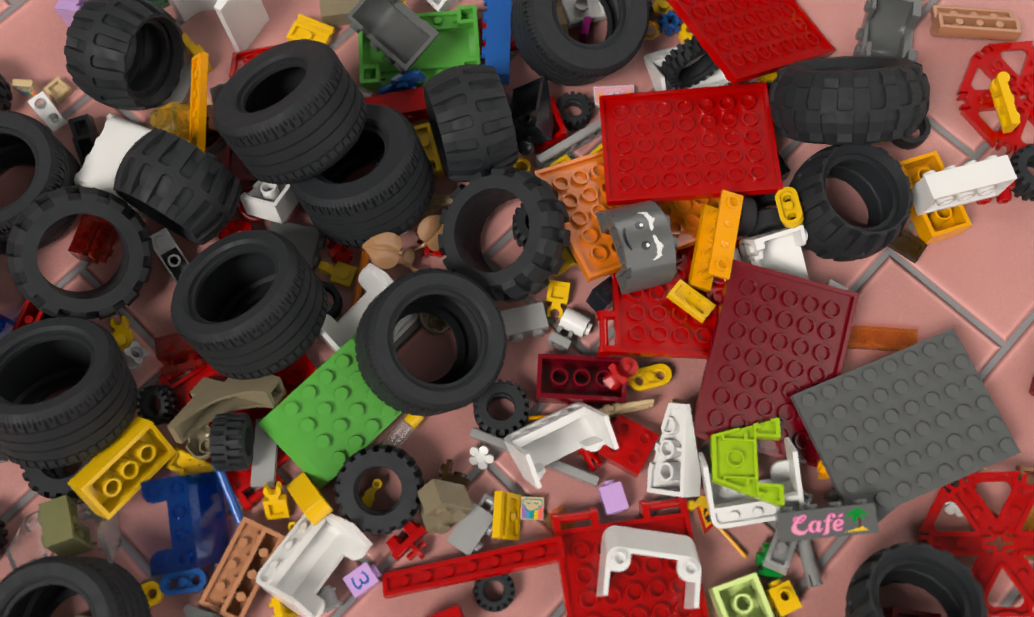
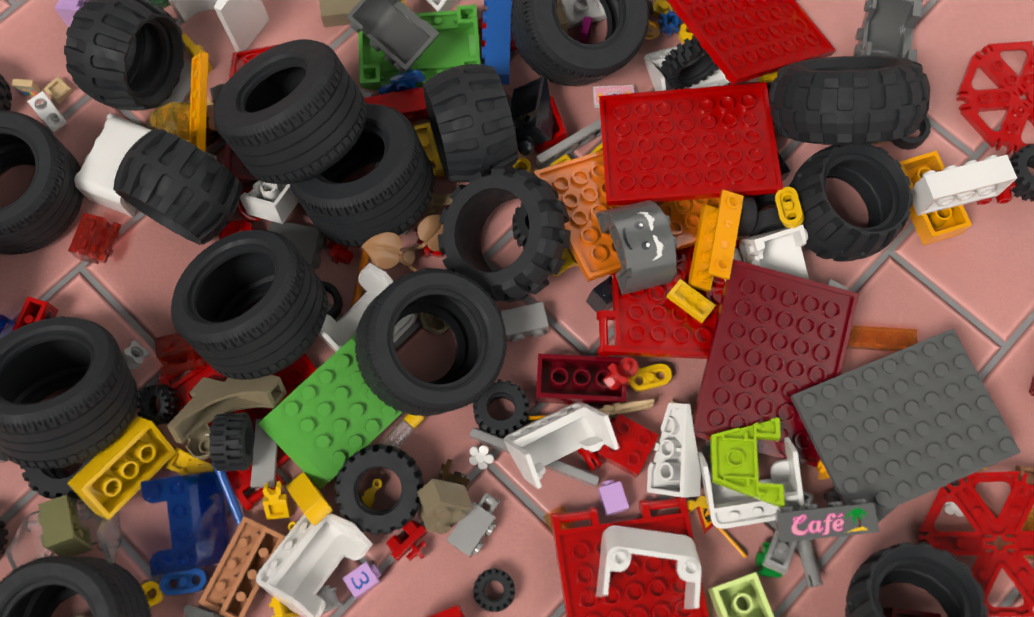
(84, 135): black slope -> none
(91, 304): black tyre -> none
(122, 334): yellow plate -> none
(169, 253): dark grey slope -> none
(310, 29): yellow plate -> none
(341, 274): yellow plate -> none
(474, 567): red plate -> none
(506, 516): yellow plate -> none
(532, 508): tile -> none
(557, 294): yellow plate -> none
(560, 342): light grey tile -> none
(576, 100): black tyre -> none
(576, 322): white brick -> none
(782, 597): yellow brick -> none
(908, 246): dark brown plate -> none
(974, 23): nougat brick -> none
(1004, 102): yellow plate -> none

